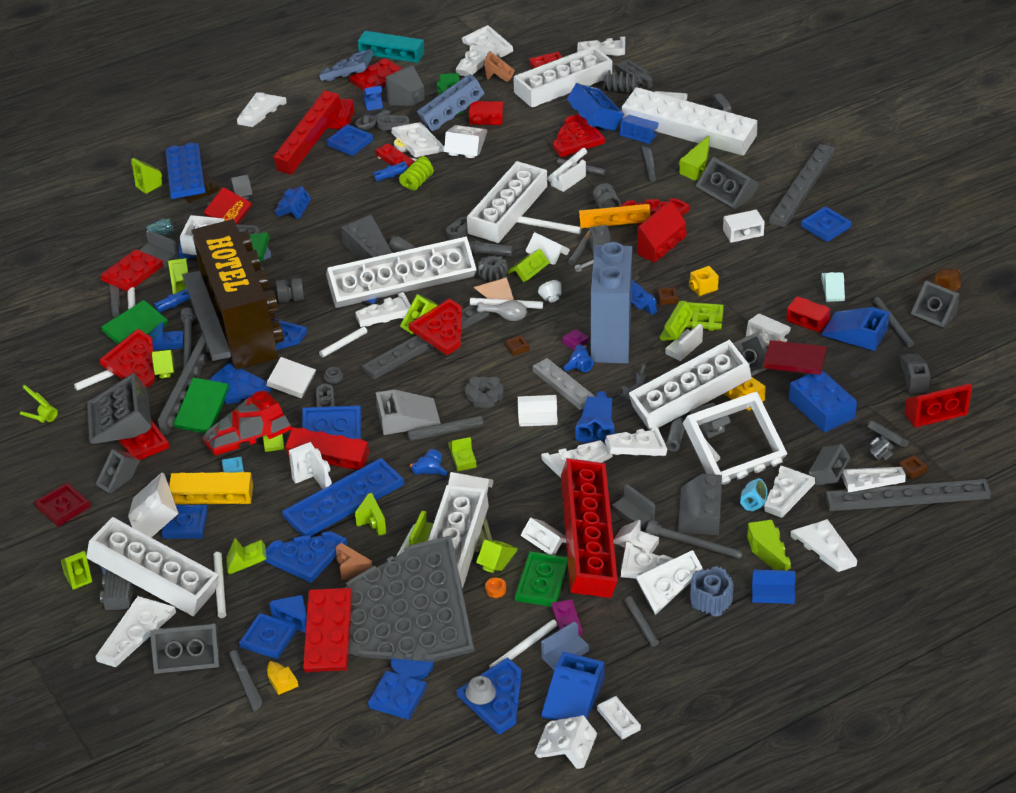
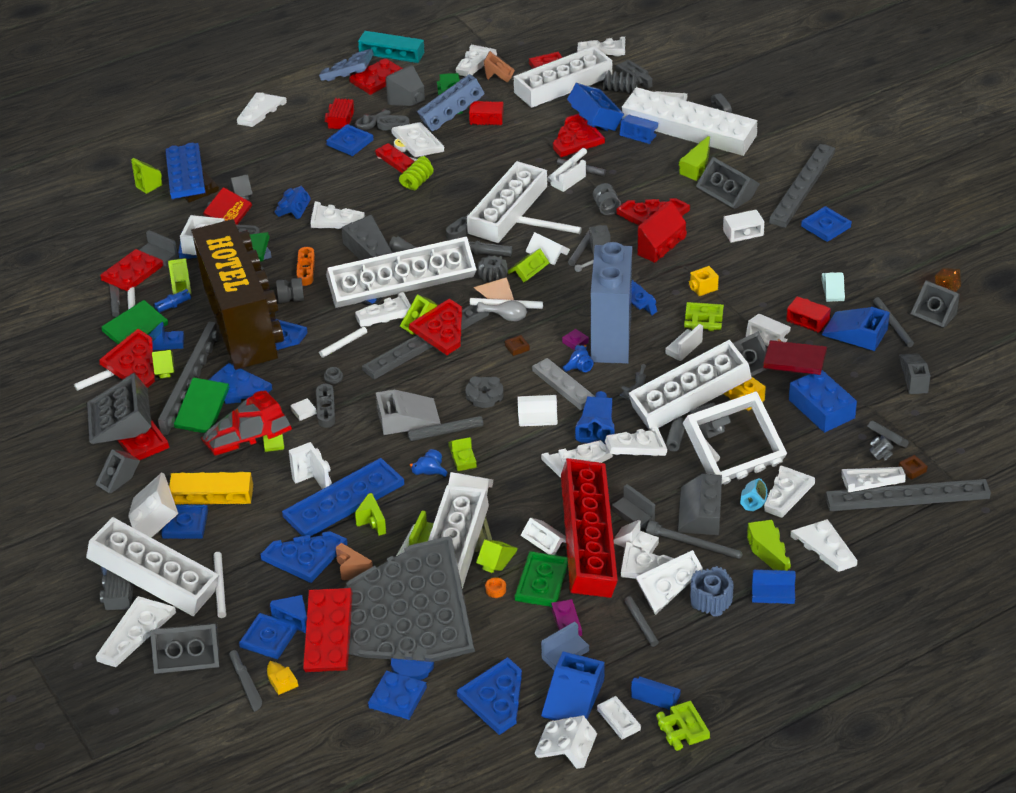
(45, 410): lime plant -> none
(62, 504): dark red tile -> none
(76, 570): lime slope -> none
(161, 227): clear light blue cone -> none
(187, 318): dark grey piece -> none
(206, 316): dark grey tile -> none
(232, 465): medium azure tile -> none
(243, 557): lime slope -> none
(291, 377): white tile -> none
(303, 409): none -> white tile
(306, 261): none -> orange beam
(307, 132): red brick -> none
(333, 218): none -> white wing
(333, 420): blue tile -> none
(334, 449): red brick -> none
(372, 98): blue slope -> none
(390, 171): blue pin -> none
(464, 140): white slope -> none
(480, 690): light grey cone -> none
(489, 38): white wing -> none
(527, 642): white bar -> none
(550, 291): white cone -> none
(614, 215): light orange fence -> none
(647, 153): dark grey piece -> none
(654, 692): none -> blue panel
(667, 296): reddish brown tile -> none
(677, 322): lime panel -> none
(689, 723): none -> lime plate
(829, 464): dark grey brick -> none
(938, 405): red slope -> none

